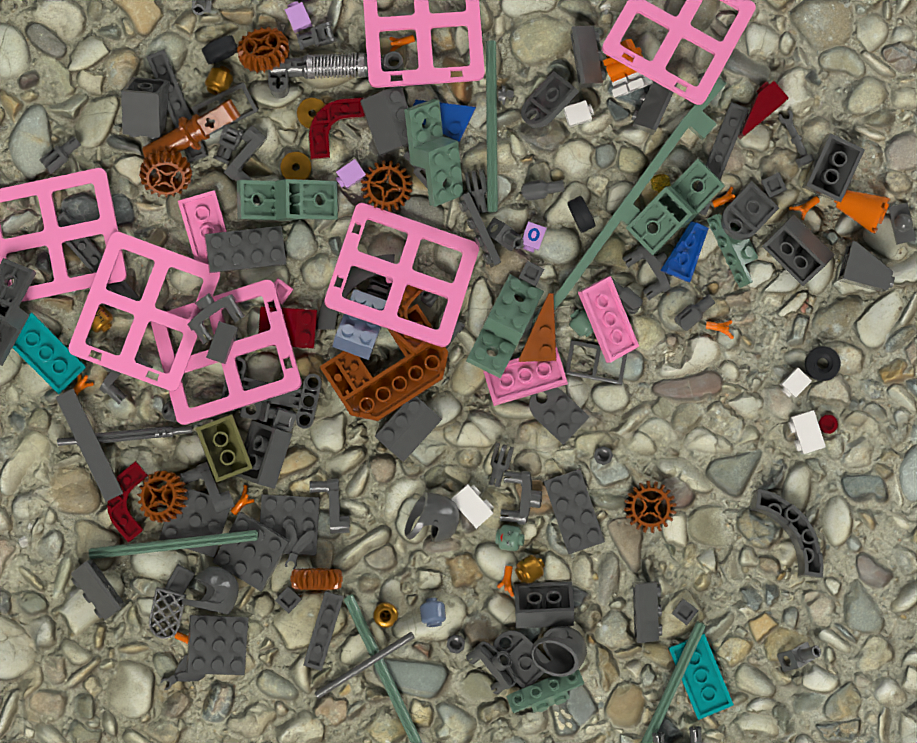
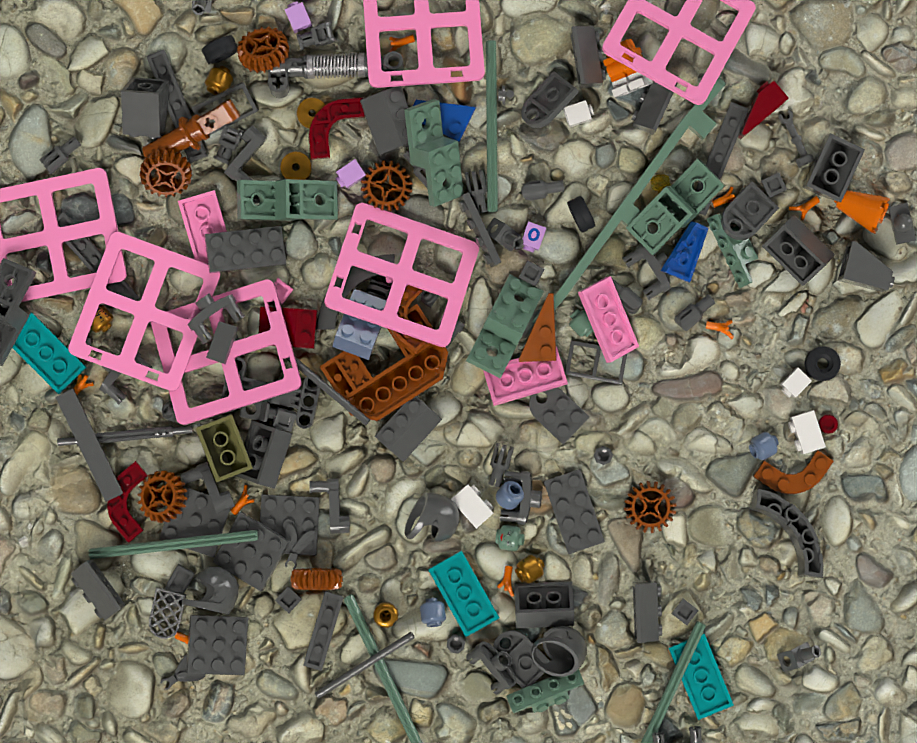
(331, 392): none -> dark grey piece
(463, 593): none -> teal plate
(509, 495): none -> sand blue head
(763, 446): none -> sand blue head
(796, 482): none -> dark orange plate

